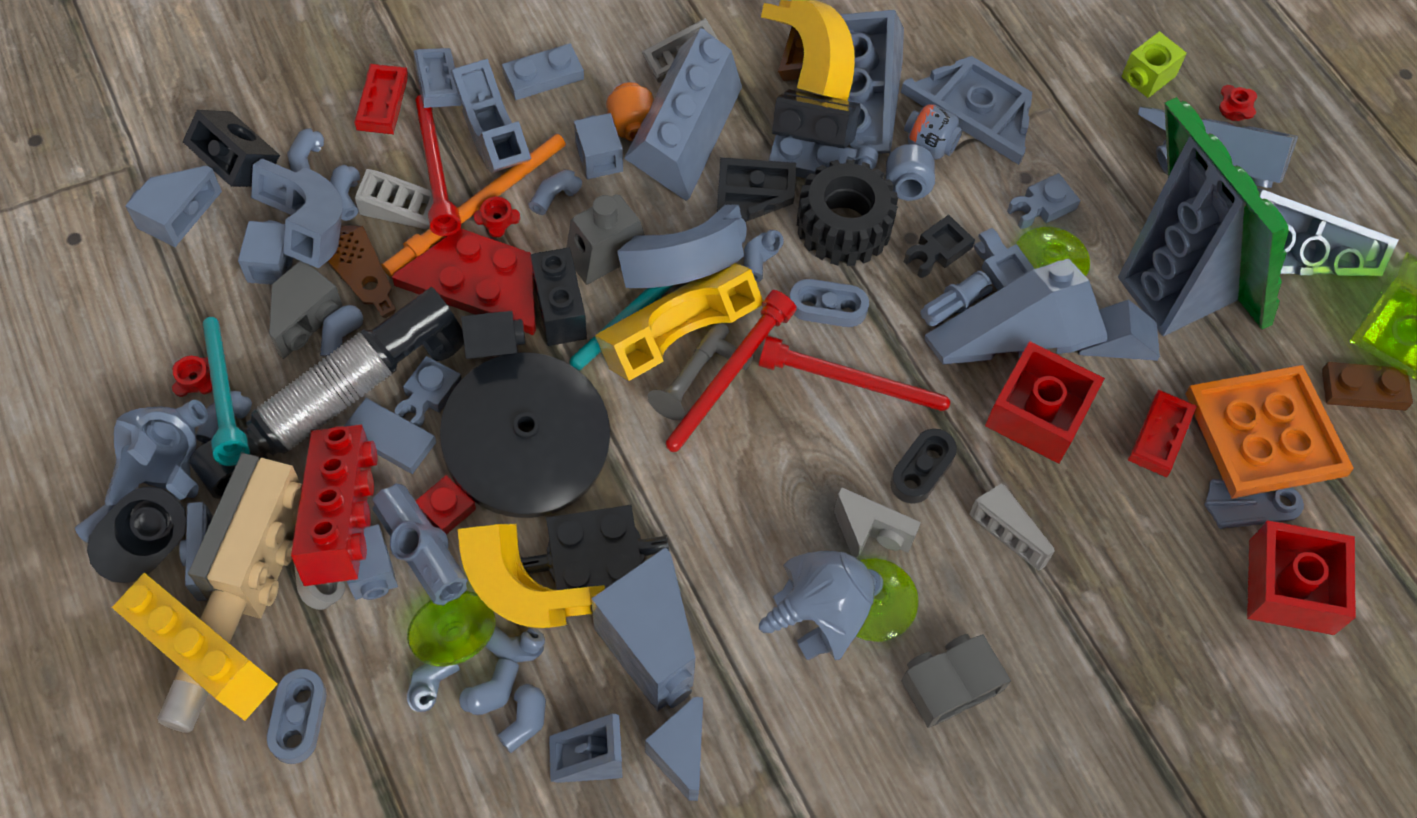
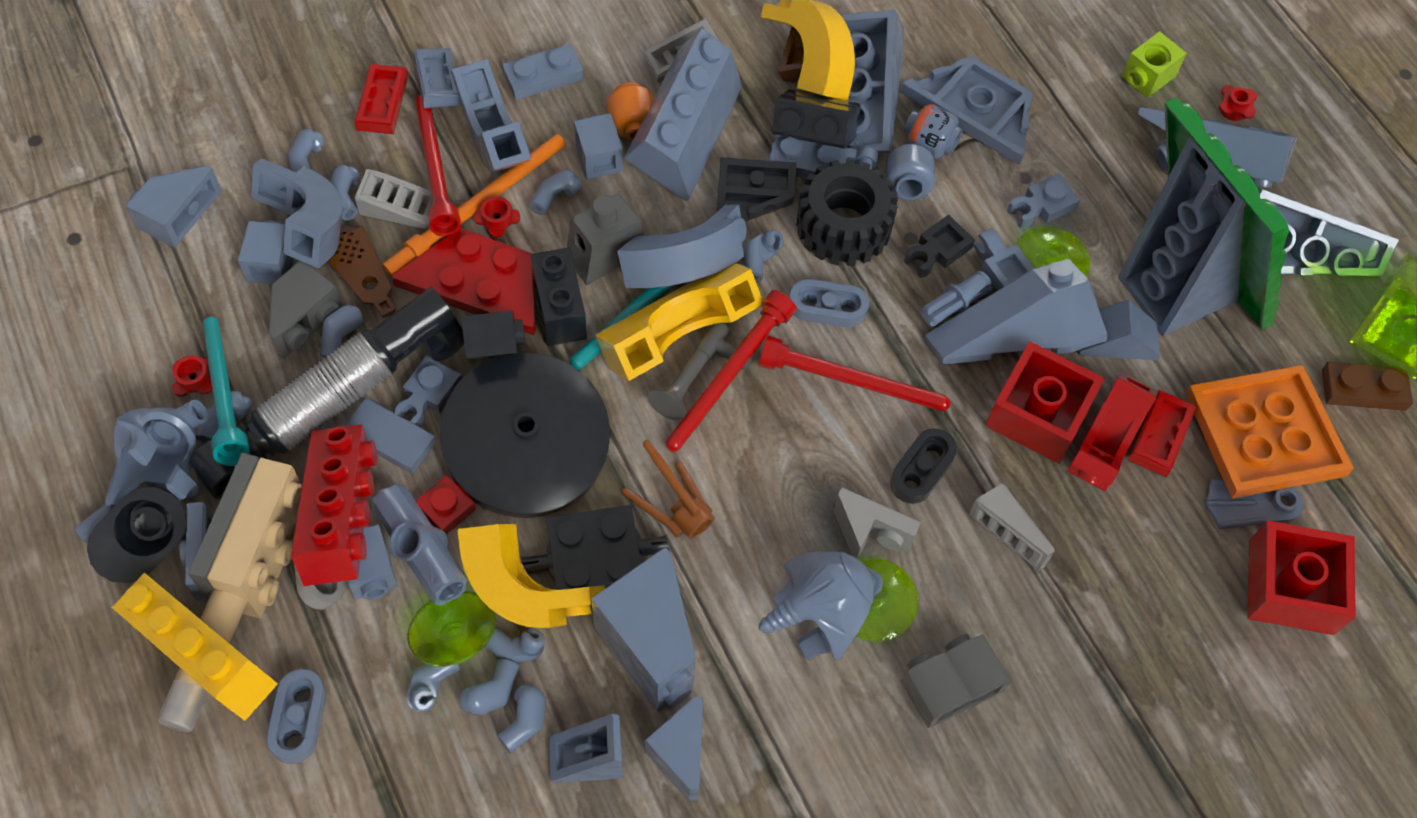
(227, 145): black brick -> none
(690, 512): none -> dark orange plant
(1112, 432): none -> red arch

